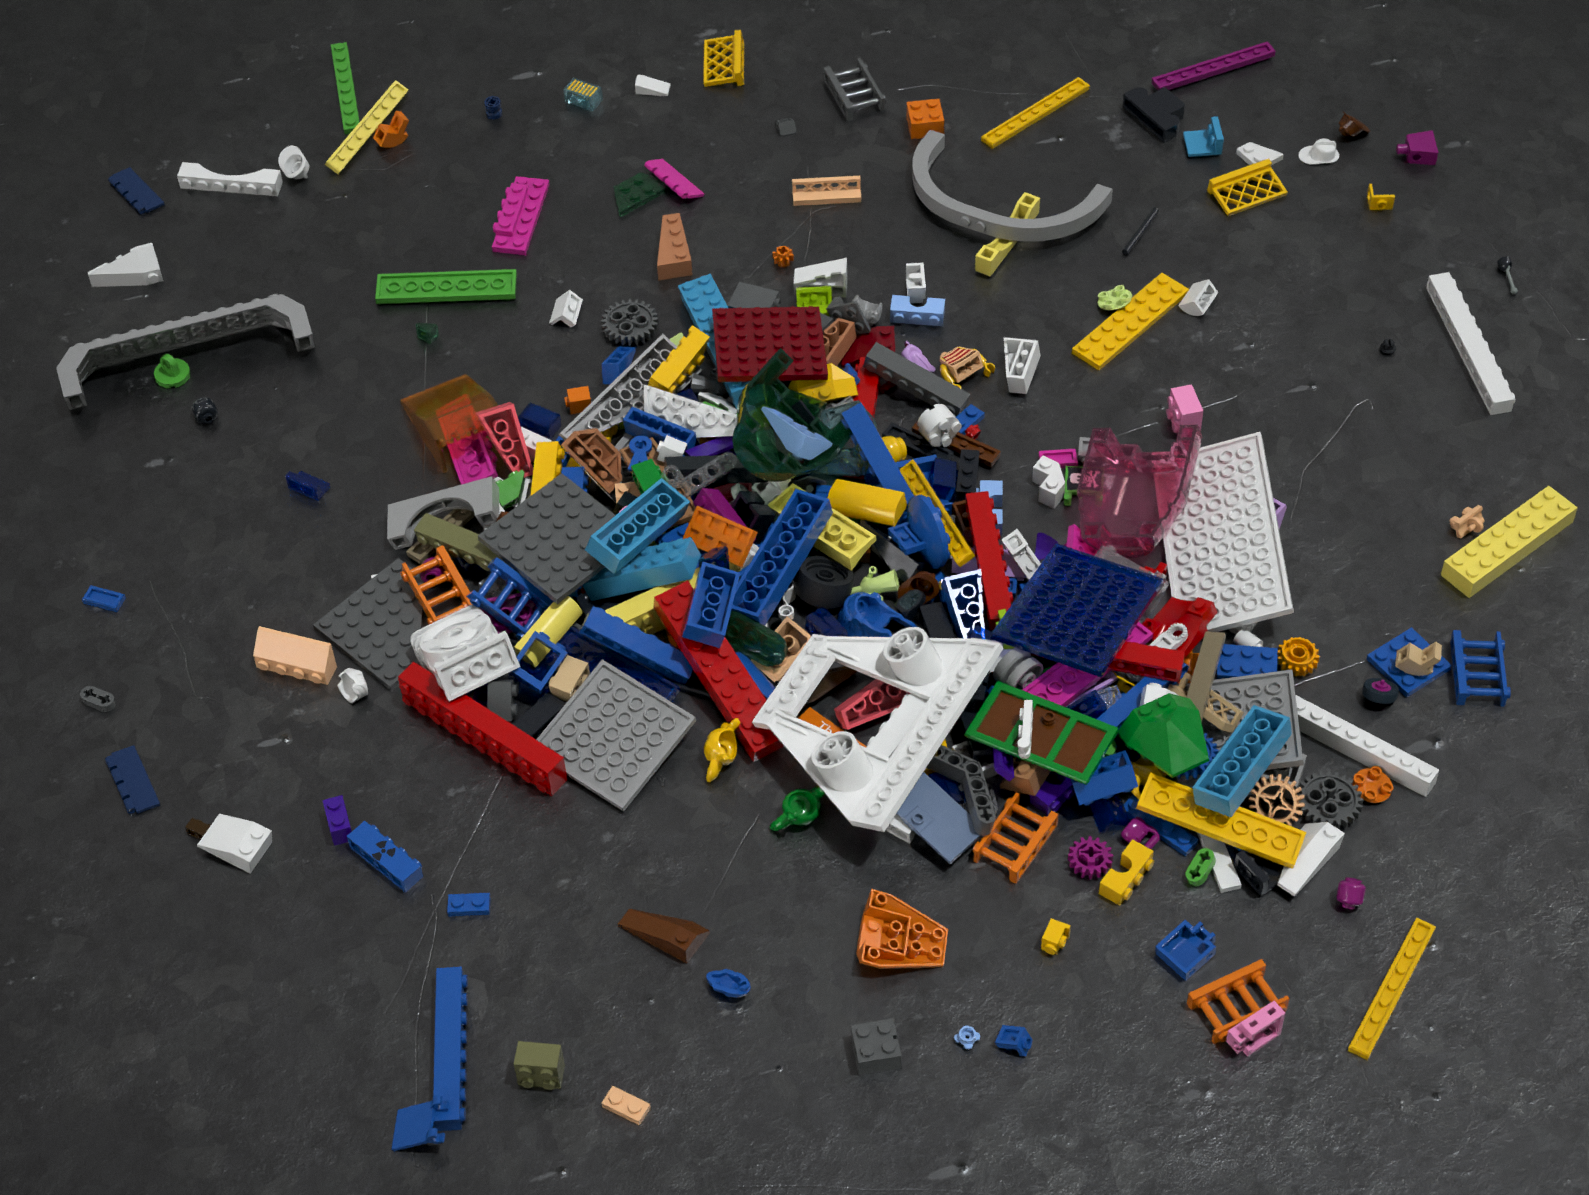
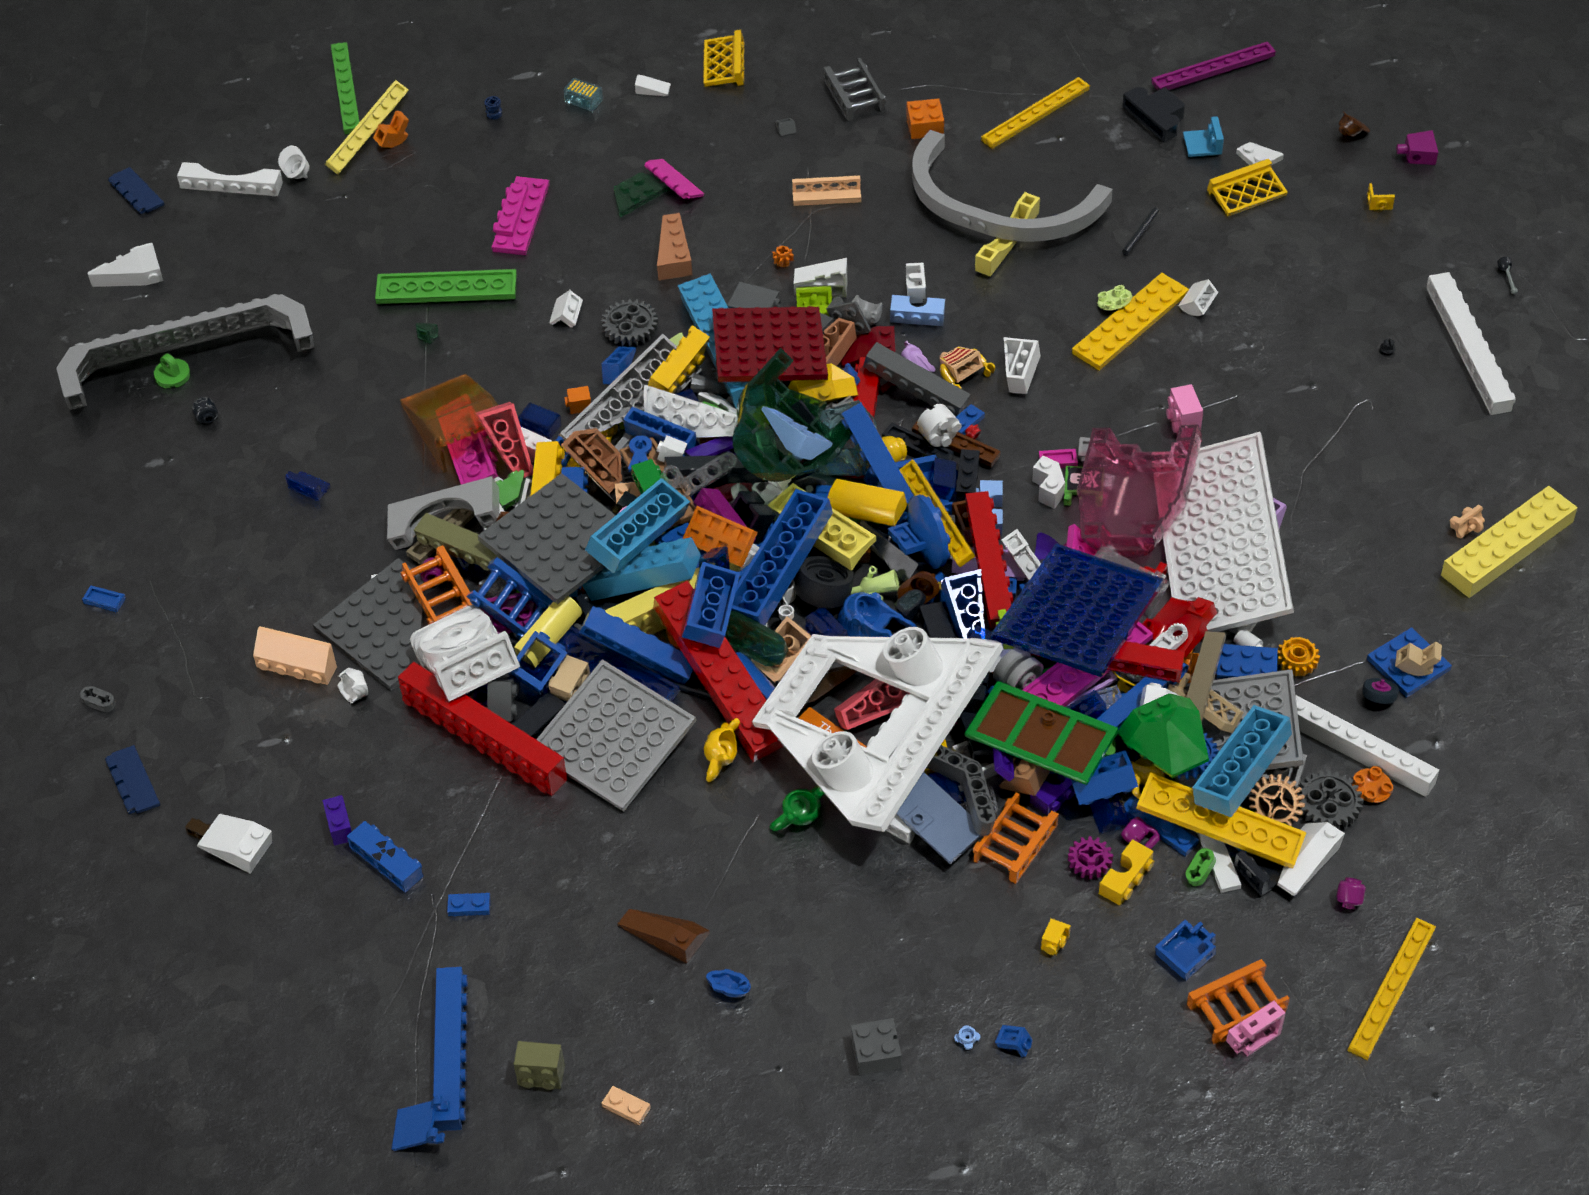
(899, 935): orange wedge -> none
(1025, 730): white plate -> none
(1321, 152): white piece -> none
(1462, 676): blue fence -> none

